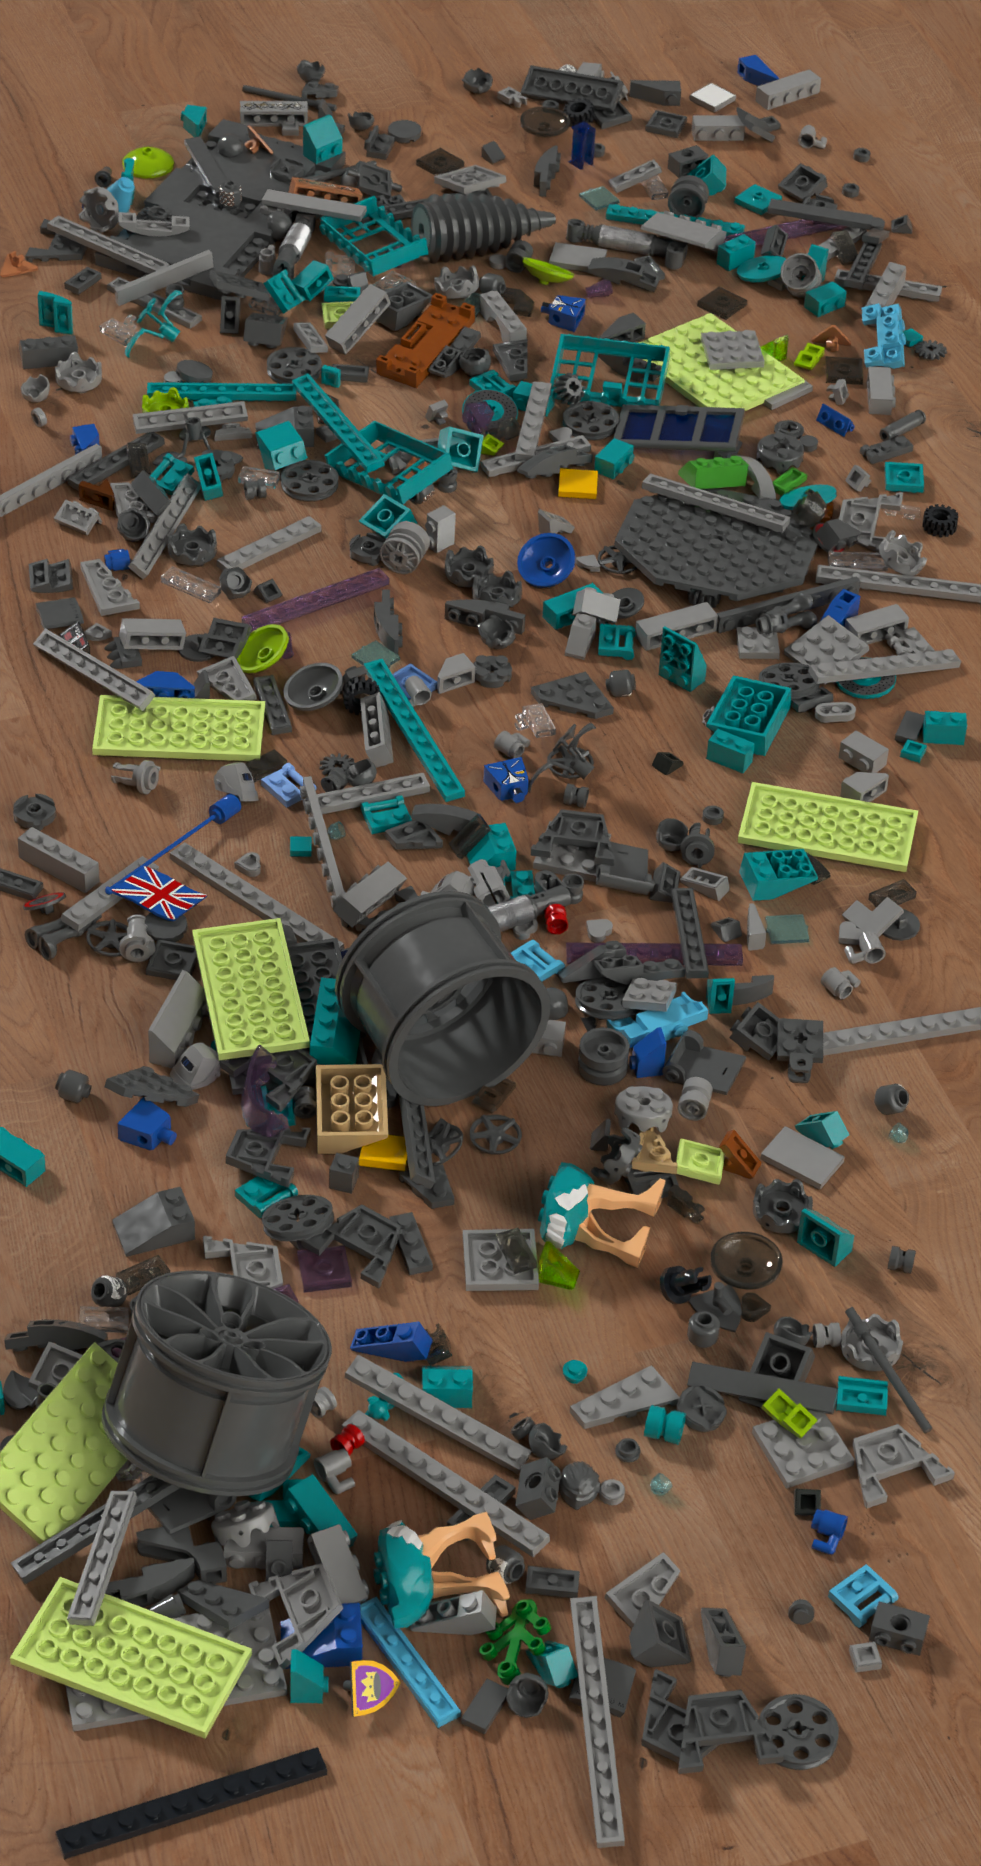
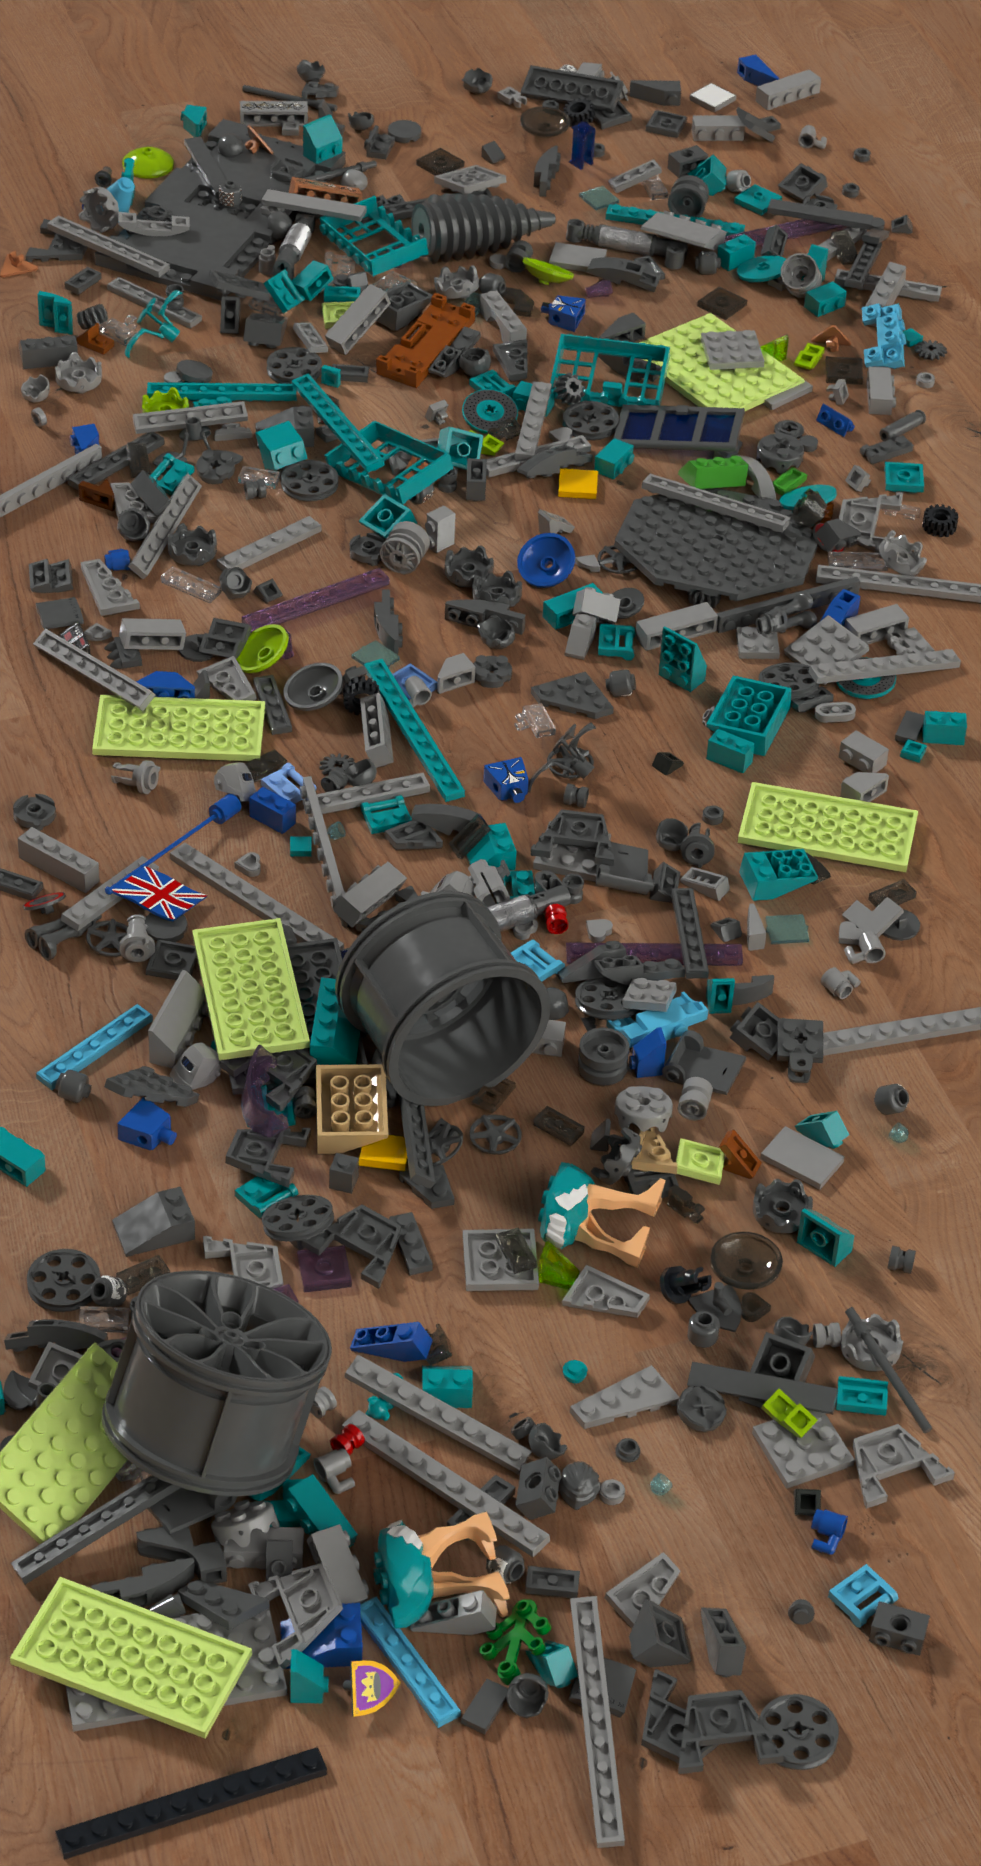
(63, 1288): none -> dark grey wedge
(77, 517): light grey bracket -> none
(91, 316): none -> dark grey gear
(94, 341): none -> dark orange slope
(96, 1045): none -> medium azure tile
(102, 1558): light grey tile -> none
(163, 277): light grey tile -> none
(208, 476): teal brick -> none
(272, 810): none -> blue brick
(373, 180): dark grey plate -> none
(476, 479): none -> dark grey brick
(478, 417): clear purple slope -> none
(511, 745): light grey piece -> none
(559, 1125): none -> clear smoke plate
(606, 1294): none -> light grey wing
(663, 1424): teal wheel -> none
(707, 263): none -> dark grey head
(738, 180): none -> light grey head
(865, 1657): light grey tile -> none
(925, 380): none -> light grey tile

